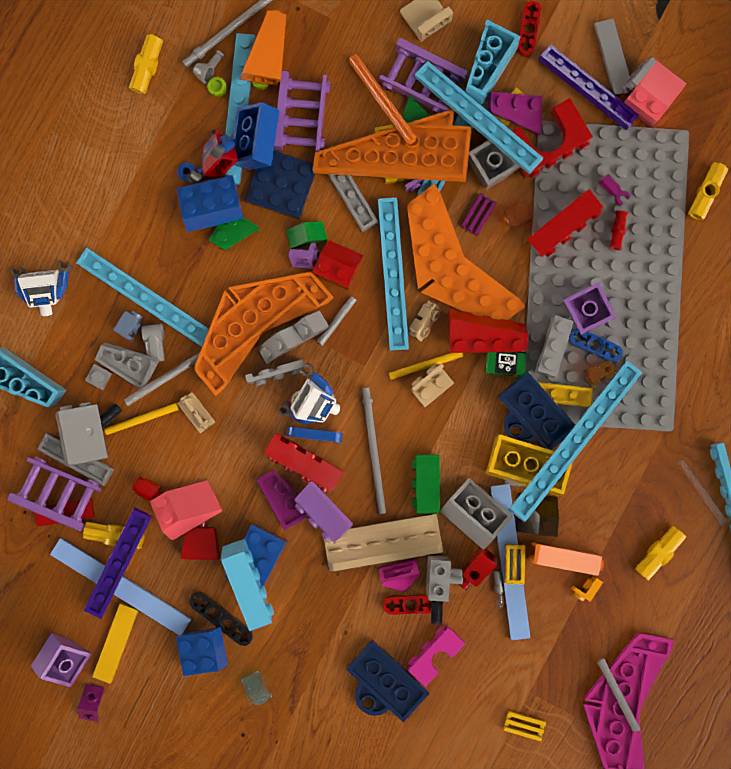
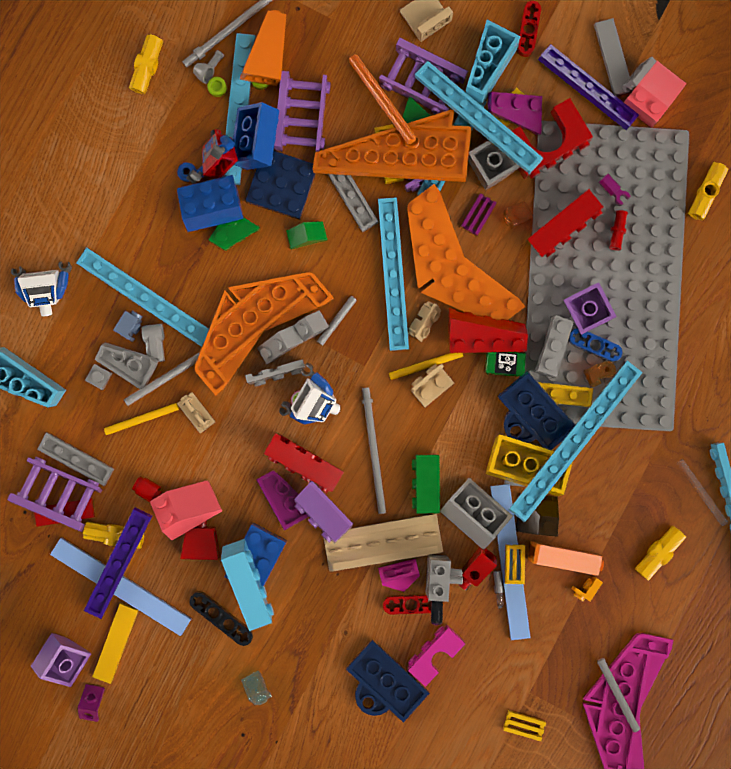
(82, 432): light grey piece -> none
(202, 651): blue brick -> none
(304, 258): medium lavender bracket -> none
(314, 434): blue beam -> none
(337, 264): red slope -> none

